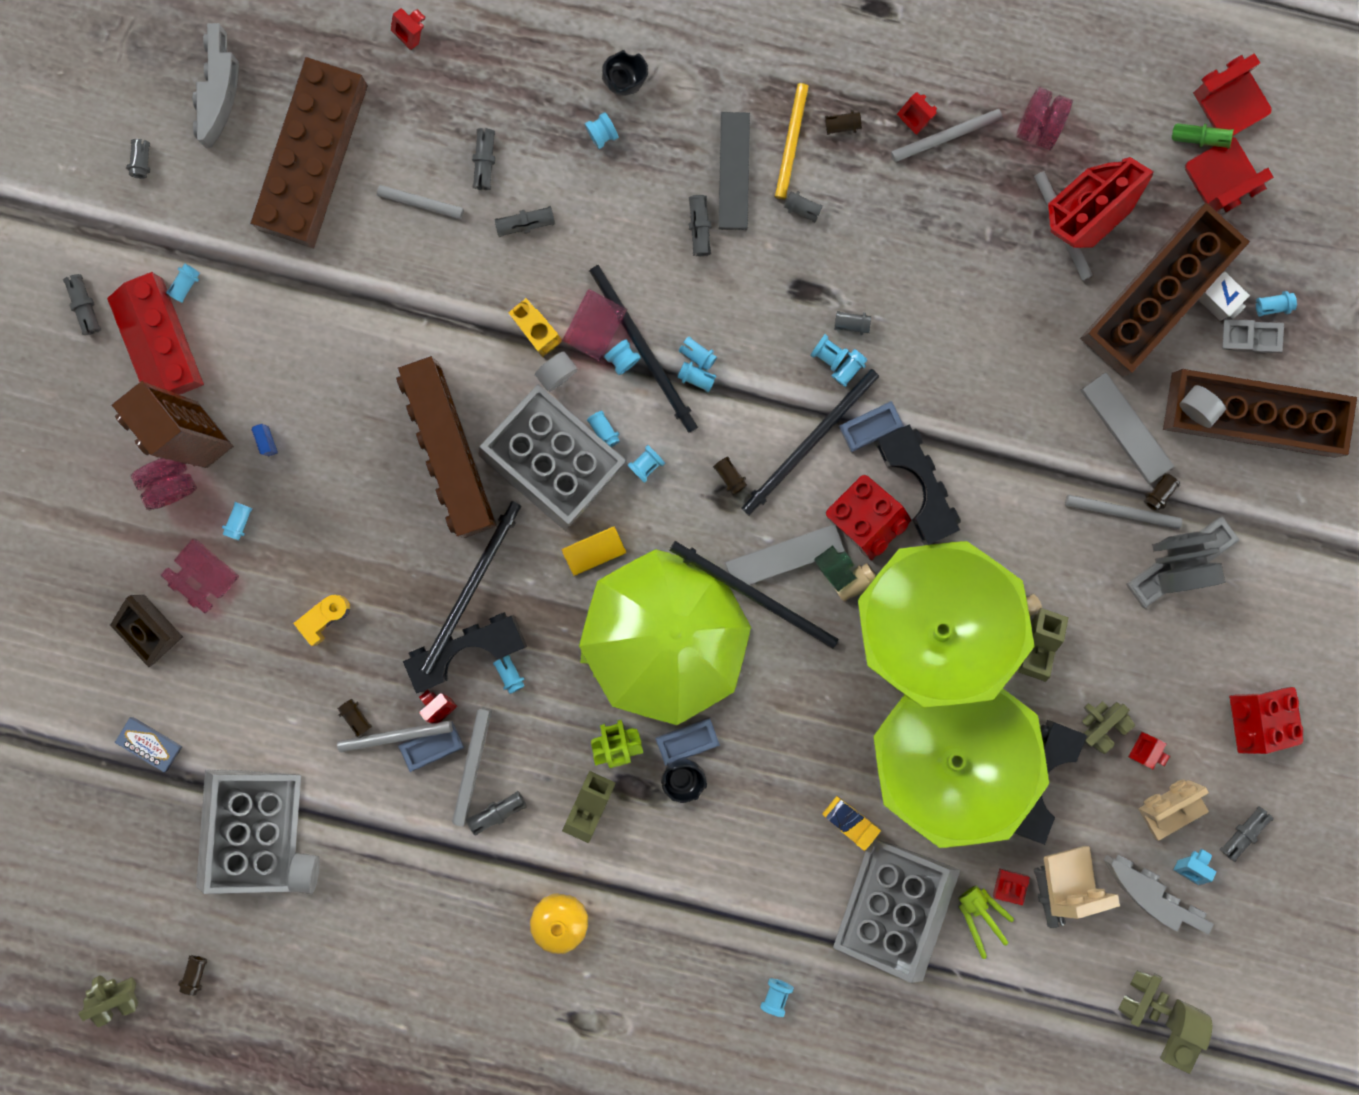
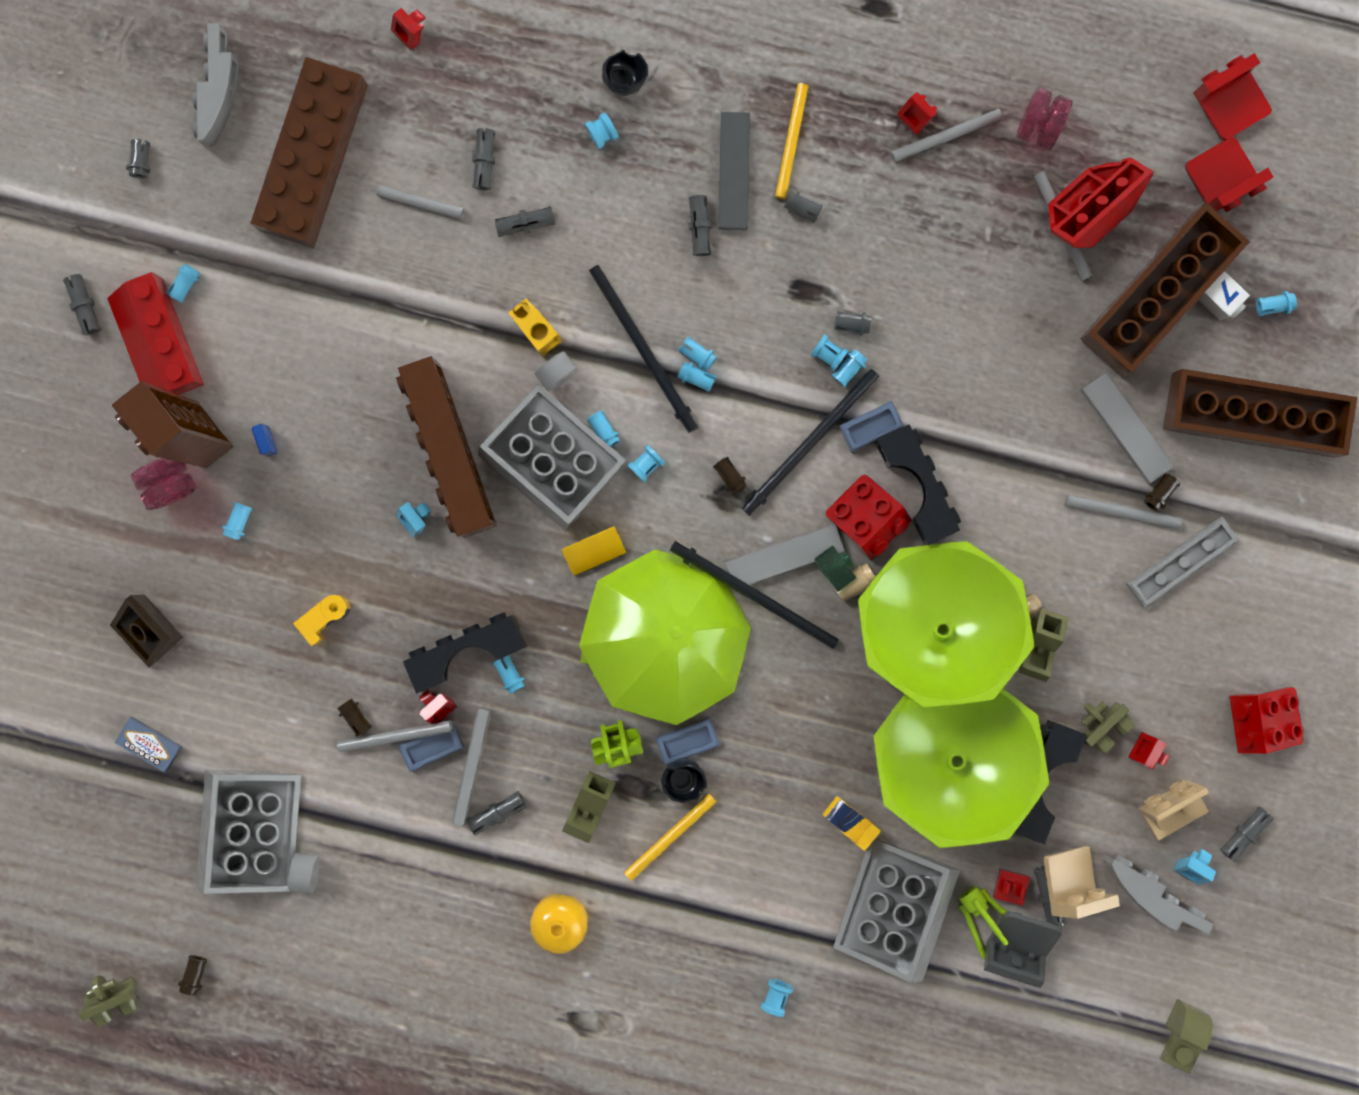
(203, 567): clear pink plate -> none
(412, 518): none -> medium azure tile
(506, 522): black bar -> none
(594, 324): clear pink plate -> none
(622, 357): medium azure wheel -> none
(667, 839): none -> yellow bar
(843, 122): dark brown pin -> none
(1026, 949): none -> dark grey bracket
(1137, 1010): olive hips -> none
(1188, 563): dark grey wheel -> none
(1202, 135): bright green axle -> none
(1202, 406): light grey piece -> none
(1253, 336): light grey slope -> none

